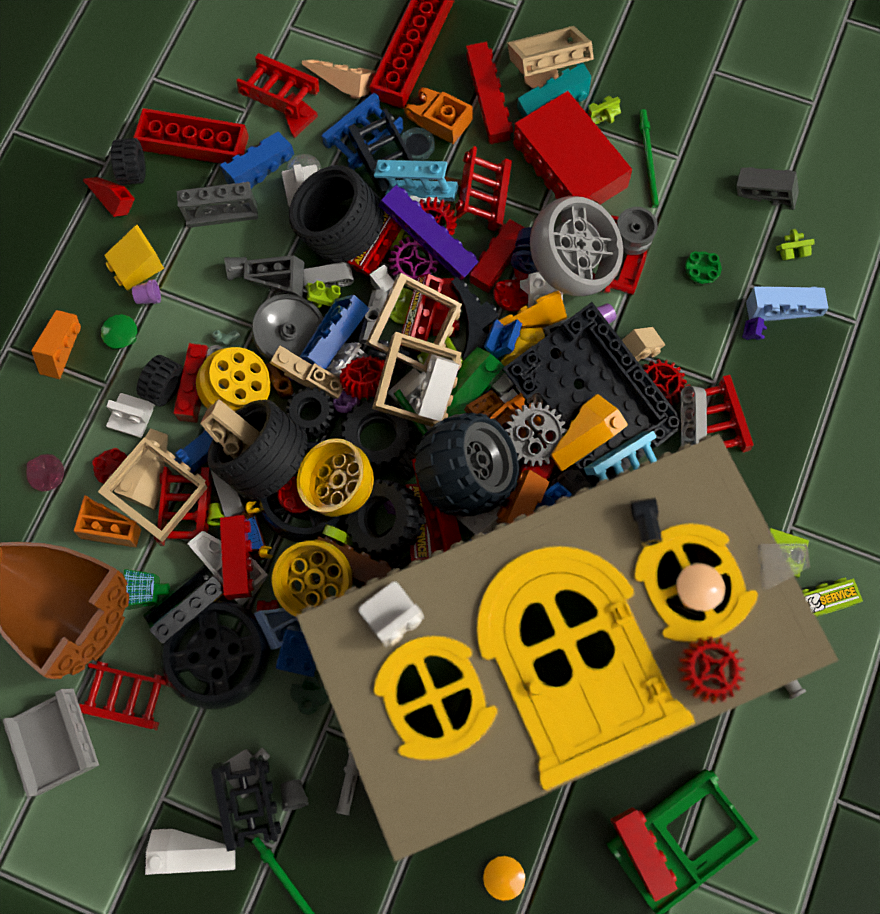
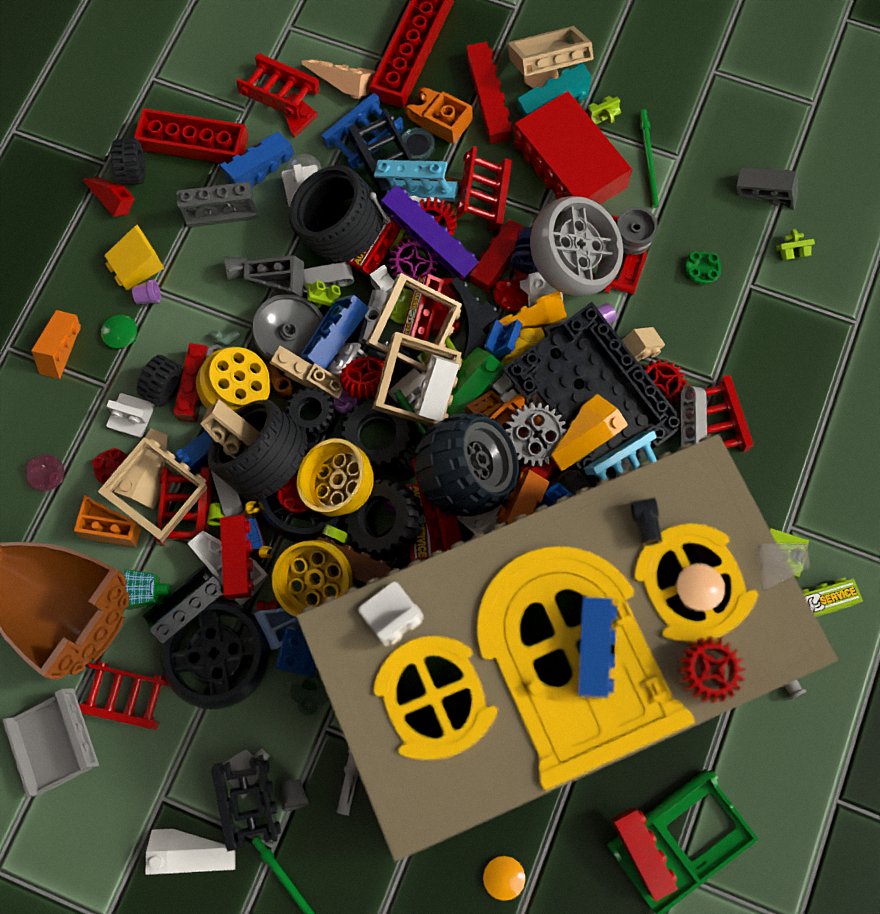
(386, 219): none -> light grey hinge
(596, 648): none -> blue brick
(754, 329): dark purple tile -> none
(786, 302): light blue wedge -> none

